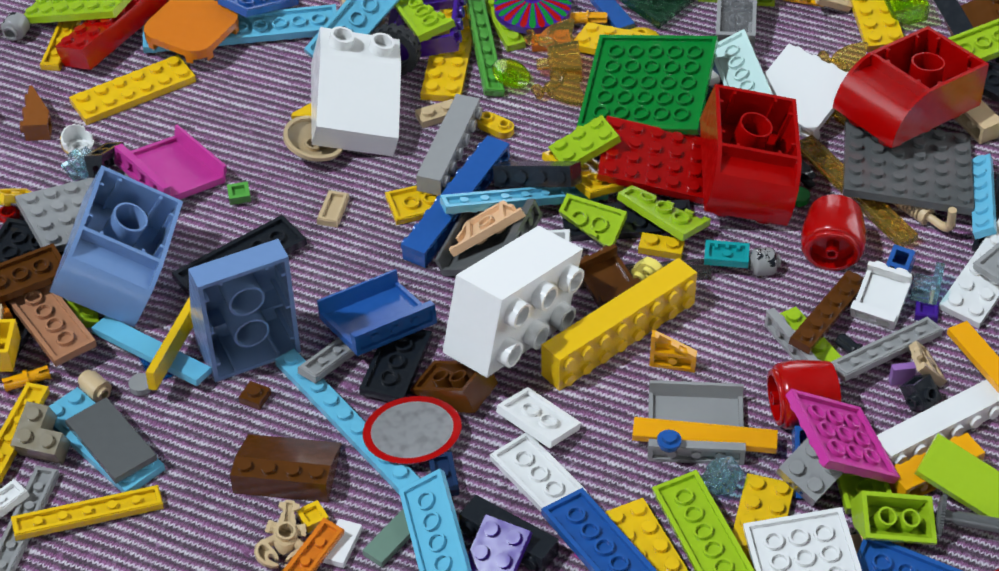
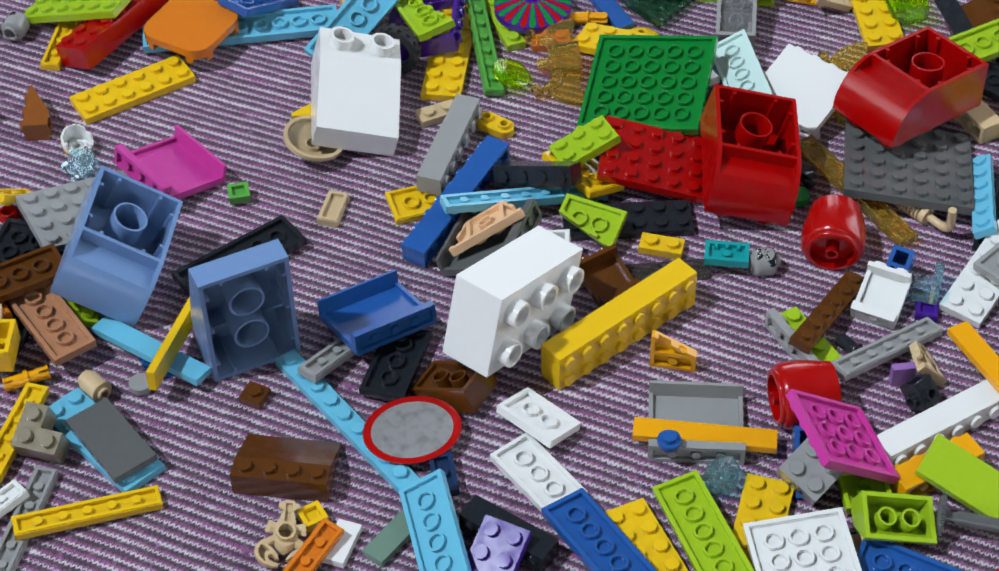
(101, 156): black hinge -> none
(645, 268): light yellow plate -> none
(663, 213): lime wing -> none

